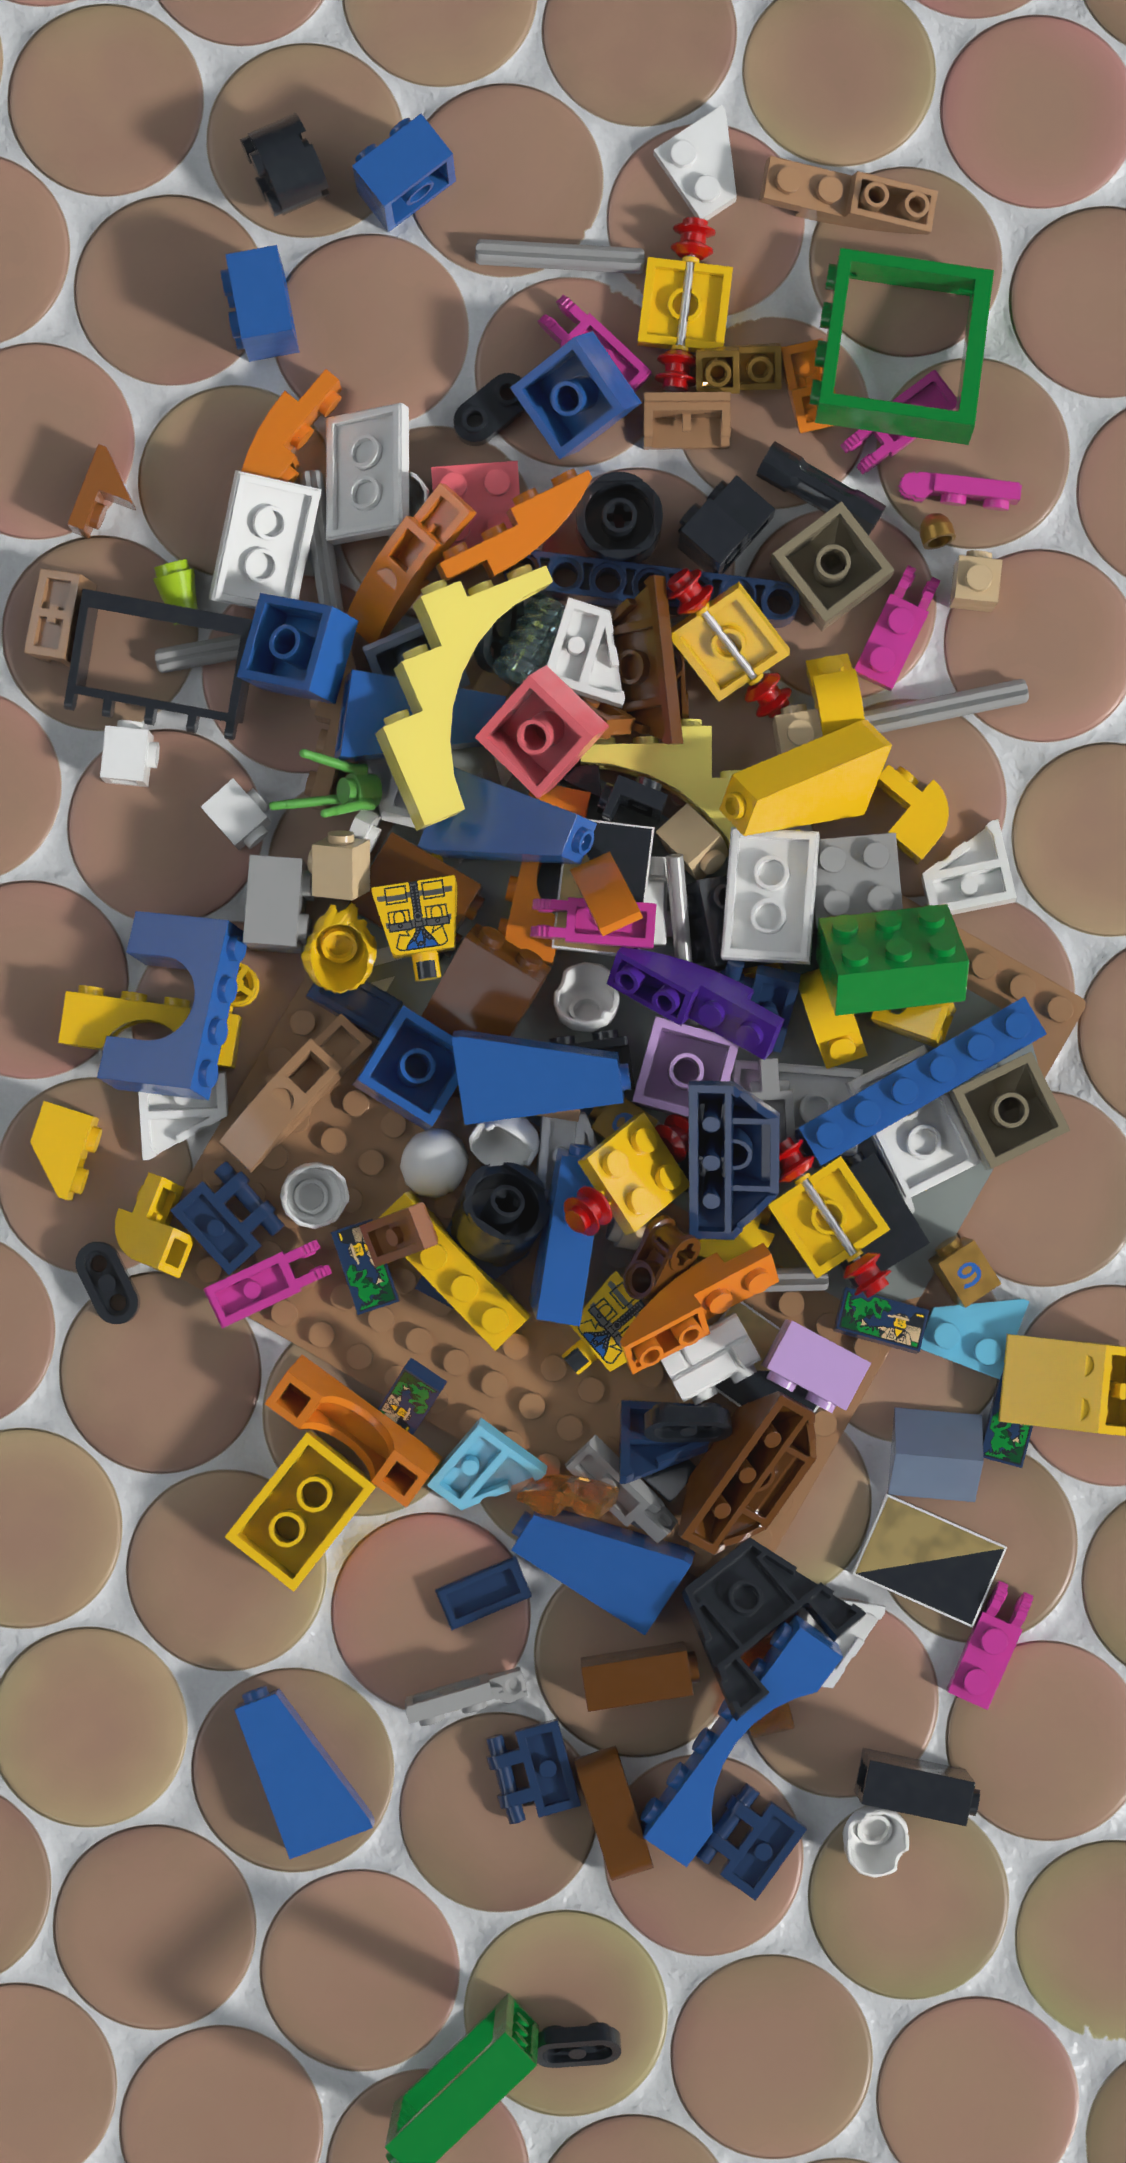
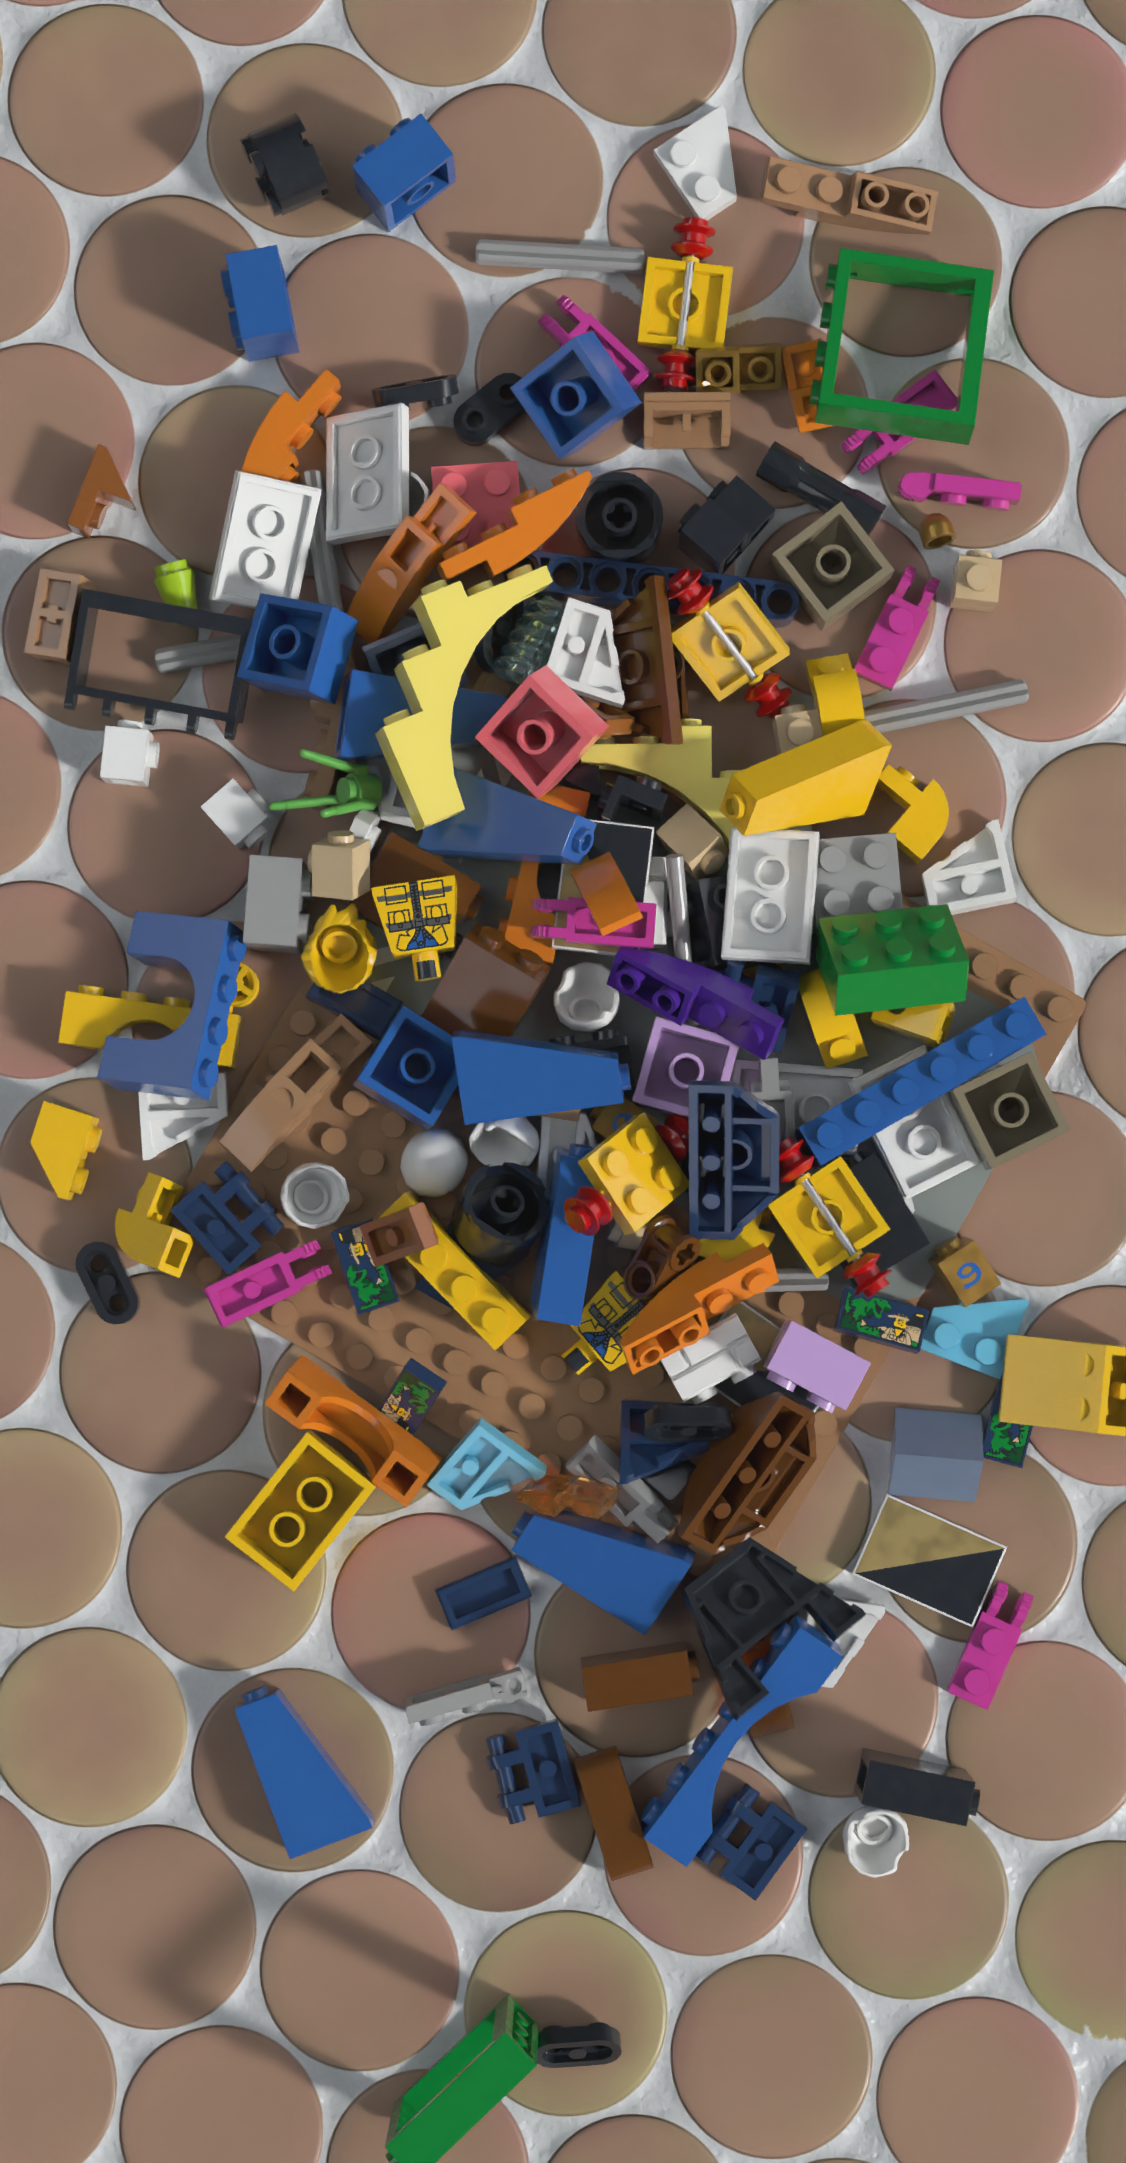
(433, 390): none -> black plate

